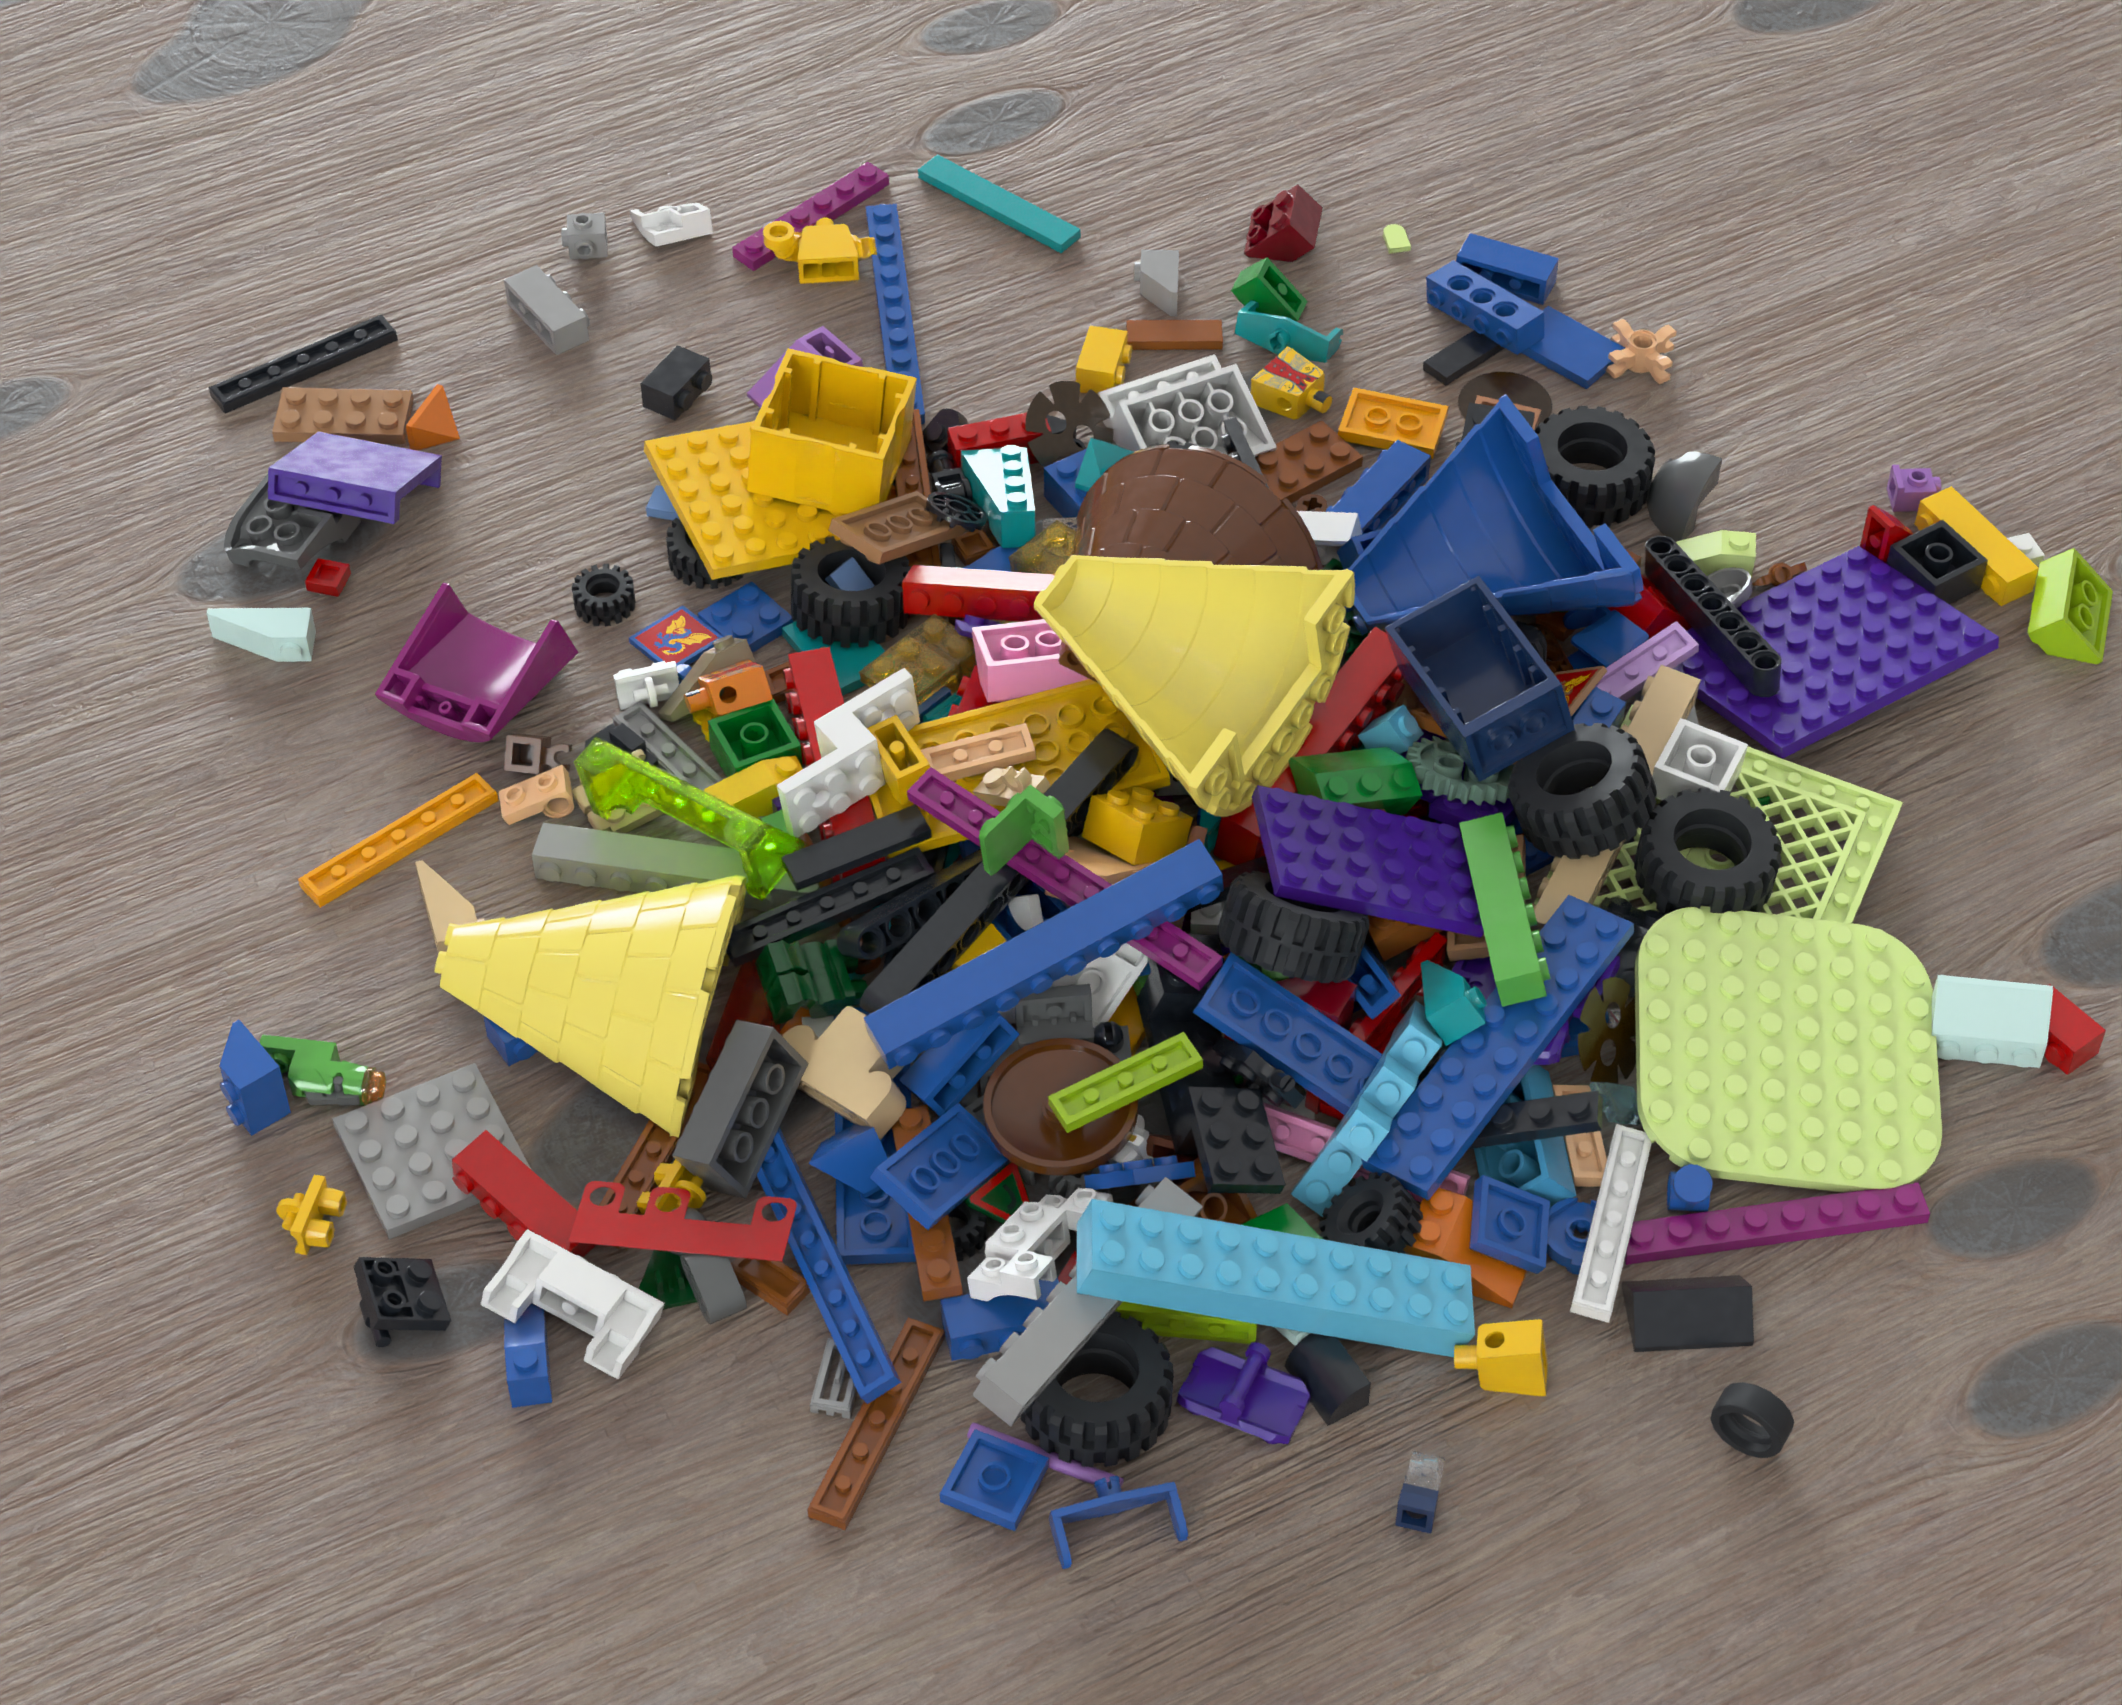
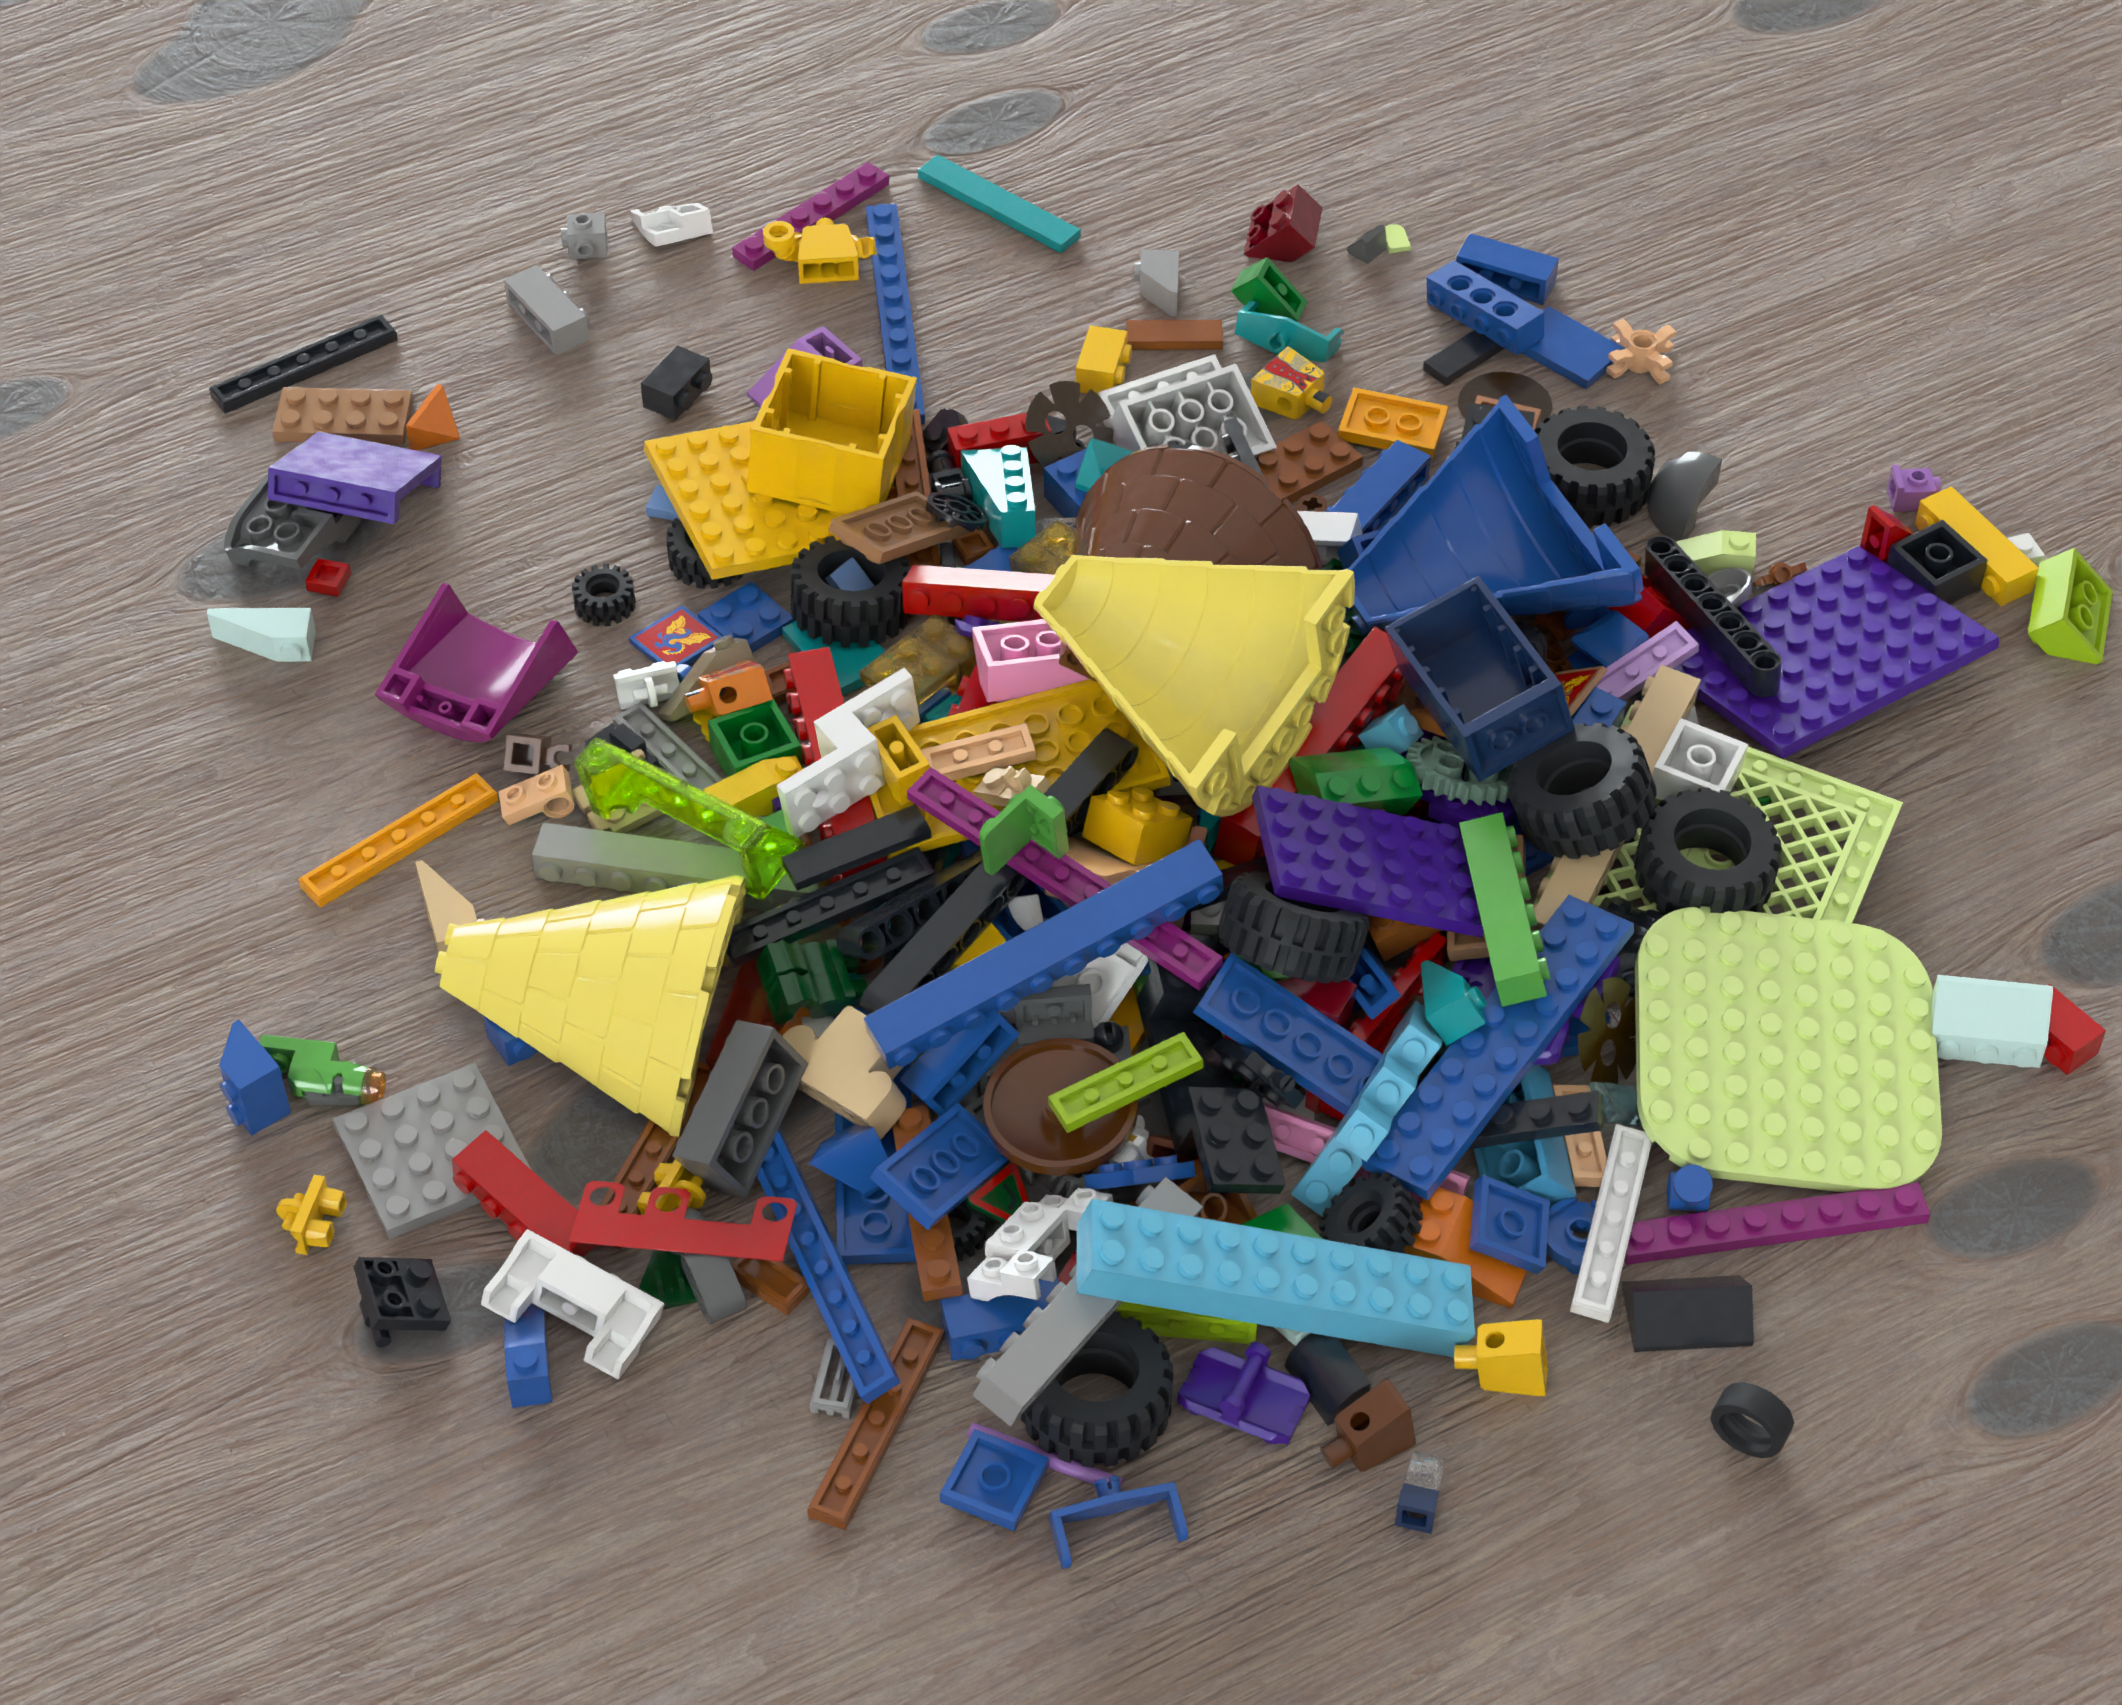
(1369, 244): none -> dark grey slope
(1371, 1429): none -> reddish brown torso

